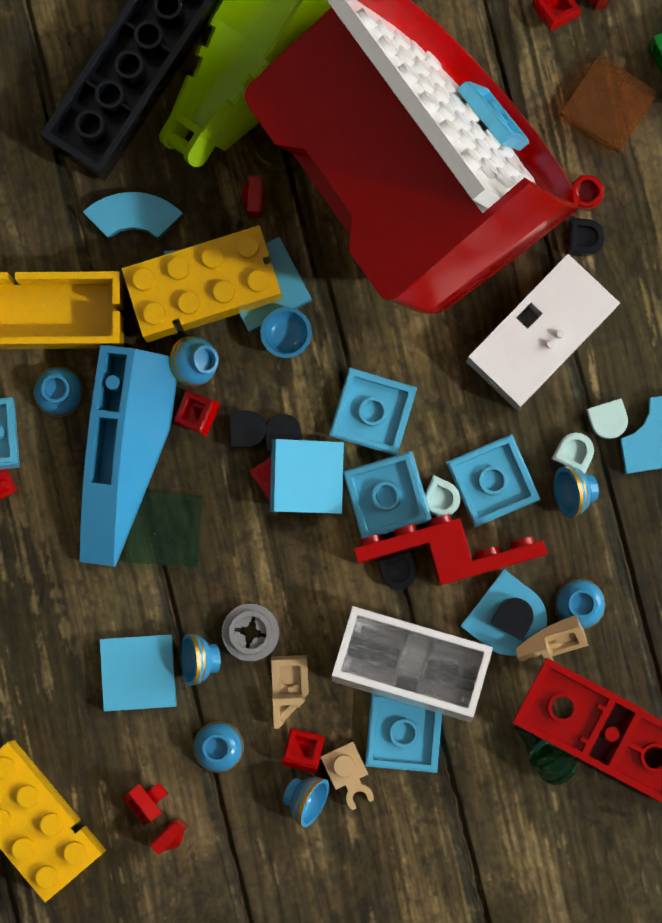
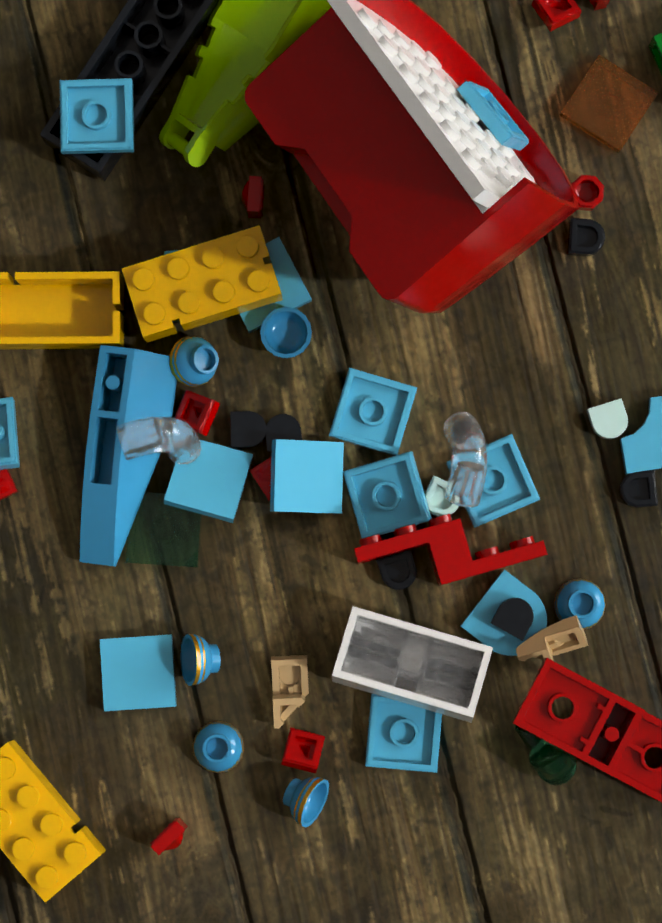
(58, 391): dark azure piece -> none
(96, 116): none -> medium azure tile
(133, 211): medium azure tile -> none
(144, 803): red tile -> none
(159, 436): none -> clear cylinder
(211, 482): none -> medium azure tile
(236, 642): light grey gear -> none
(346, 769): tan plate -> none
(467, 459): none -> clear cylinder
(542, 332): white brick -> none
(574, 451): light aqua tile -> none
(574, 490): dark azure piece -> none
(639, 489): none -> black tile

